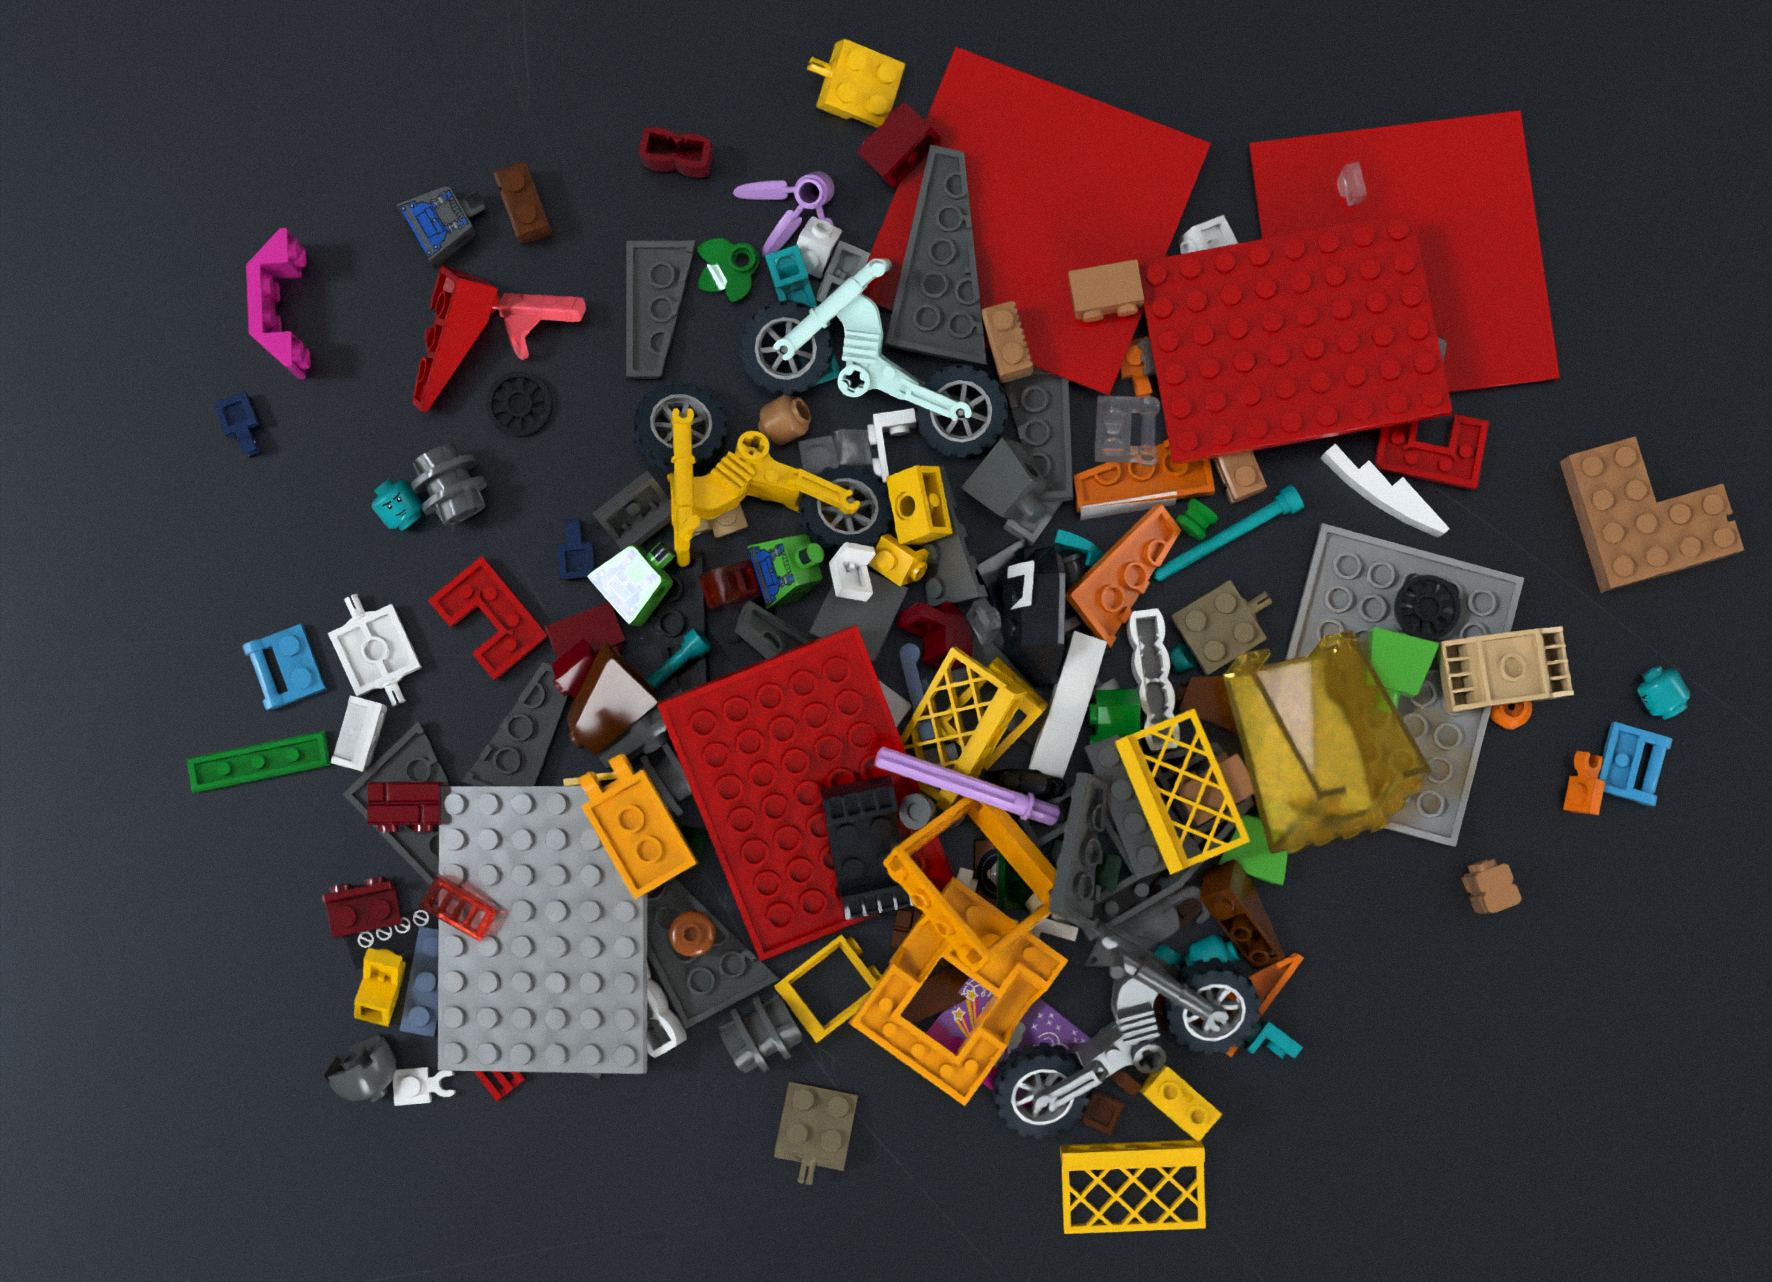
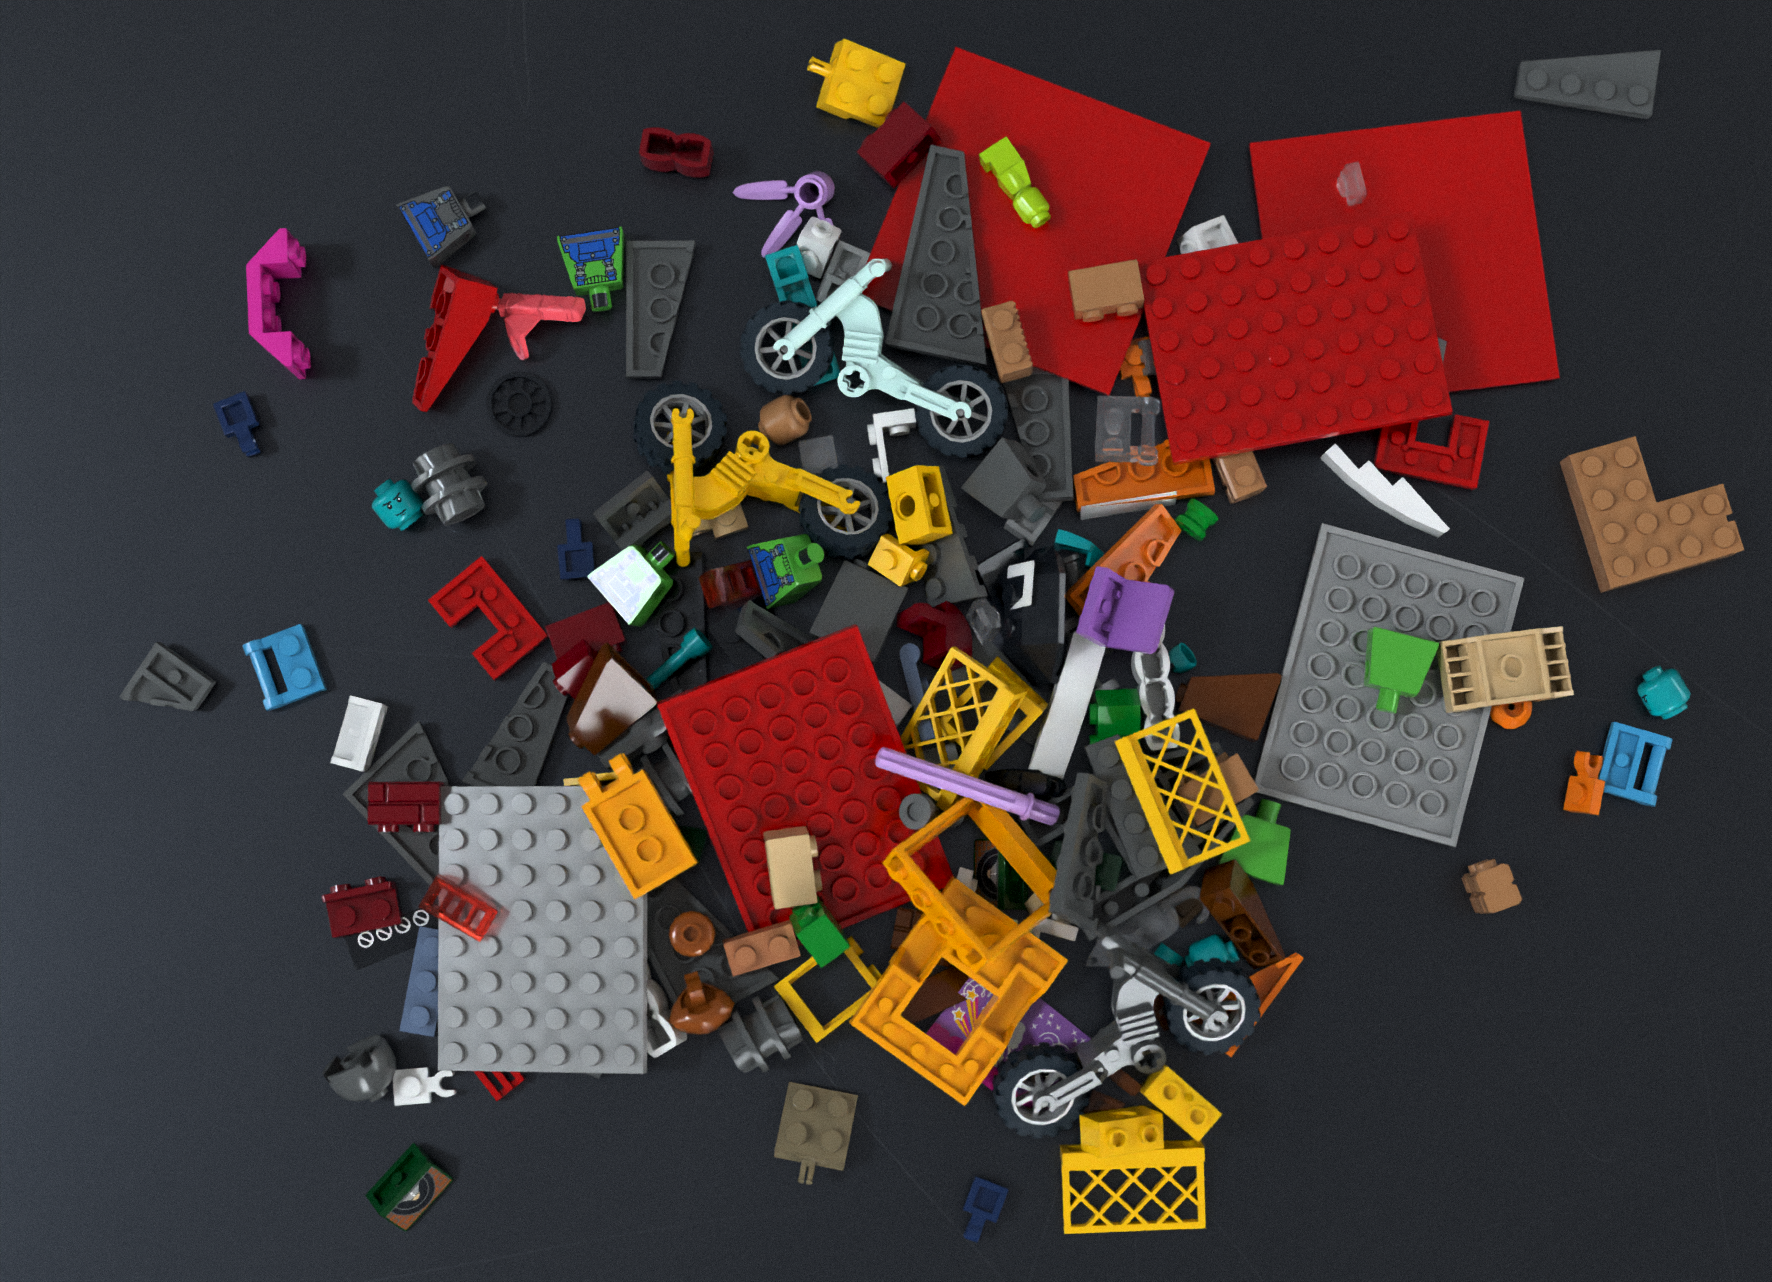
(168, 681): none -> dark grey wing
(258, 762): green tile -> none
(374, 650): white plate -> none
(379, 987): yellow brick -> none
(408, 1188): none -> panel
(523, 203): reddish brown brick -> none
(595, 263): none -> torso
(700, 1007): none -> dark orange piece
(723, 271): green plate -> none
(761, 948): none -> nougat plate
(791, 867): none -> tan brick
(819, 932): none -> green brick
(851, 572): white bracket -> none
(852, 447): clear plate -> none
(861, 836): black plate -> none
(984, 1203): none -> dark blue plate
(1015, 182): none -> lime piece
(1121, 1131): none -> yellow brick
(1124, 612): none -> medium lavender bracket
(1220, 626): dark tan plate -> none
(1278, 1041): teal bracket -> none
(1285, 502): teal piece -> none
(1322, 743): clear yellow windscreen -> none
(1427, 607): black wheel -> none
(1599, 83): none -> dark grey wing

